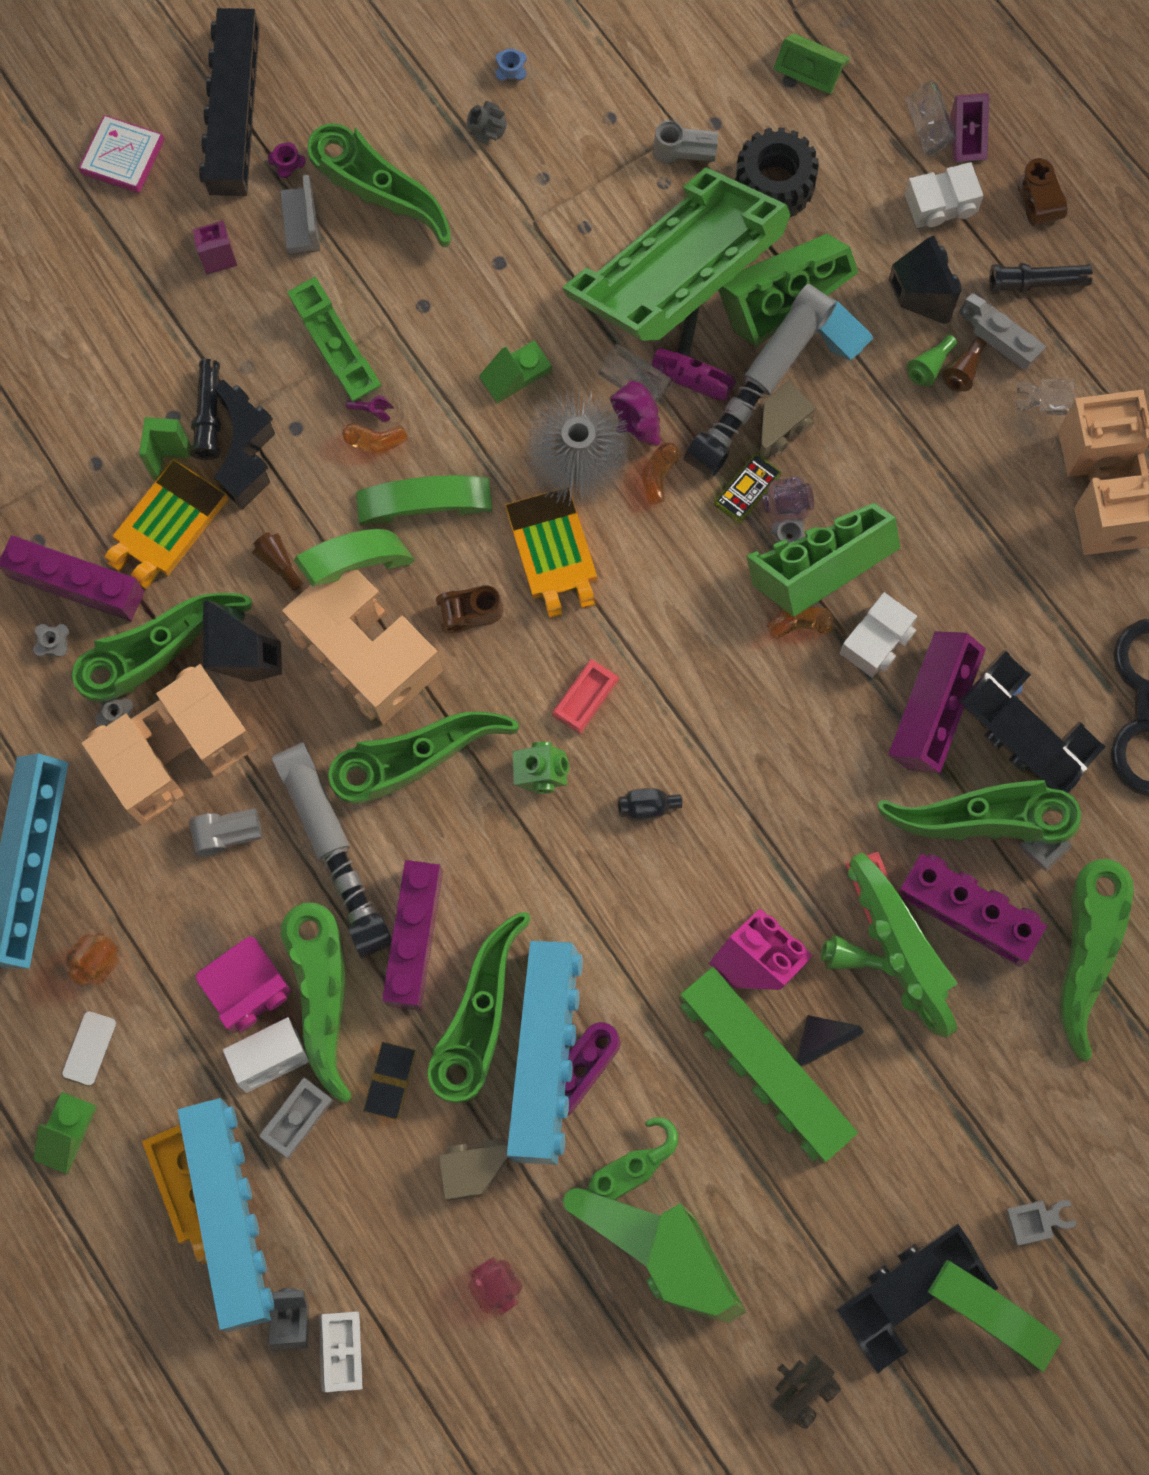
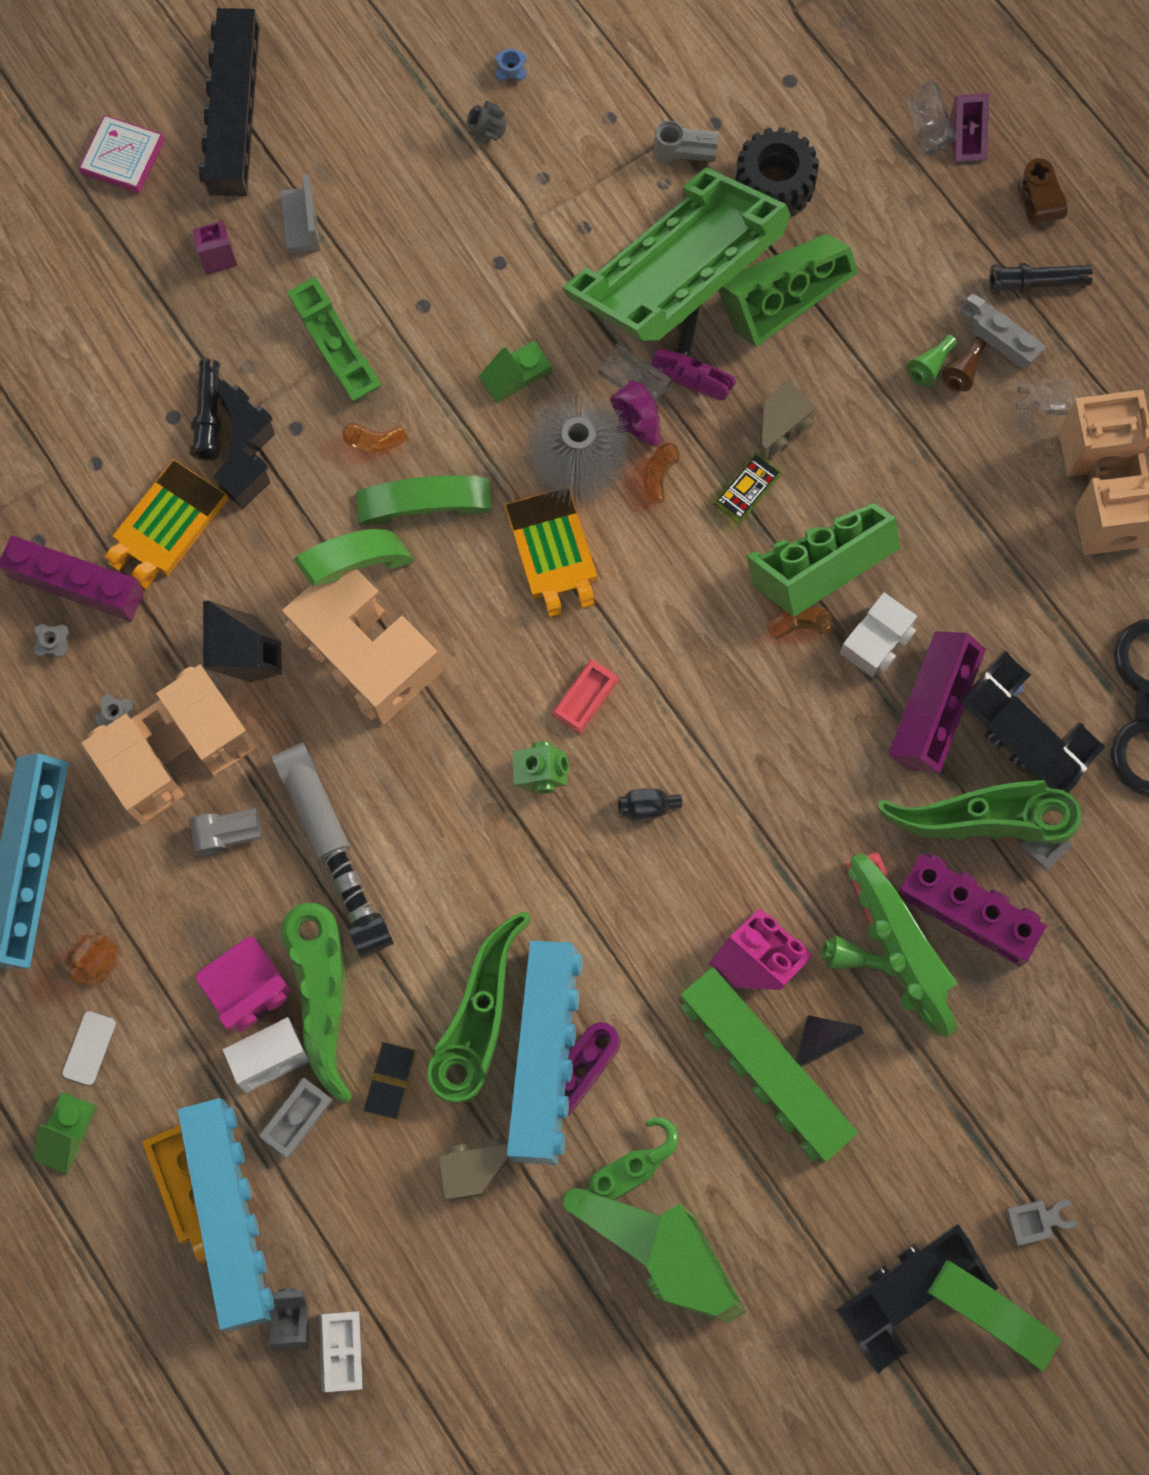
(146, 649): bright green animal -> none
(160, 439): bright green panel -> none
(273, 554): reddish brown cone -> none
(286, 151): magenta plate -> none
(374, 179): bright green animal -> none
(376, 406): magenta hand -> none
(408, 757): bright green animal -> none
(413, 935): magenta brick -> none
(466, 608): reddish brown piece -> none
(495, 1286): clear pink head -> none
(789, 499): head -> none
(792, 527): light grey plate -> none
(800, 1387): clear smoke hips -> none
(807, 315): piece -> none
(810, 62): bright green panel -> none
(845, 333): medium azure slope -> none
(926, 282): black slope -> none
(944, 195): white brick -> none
(1096, 939): bright green animal -> none

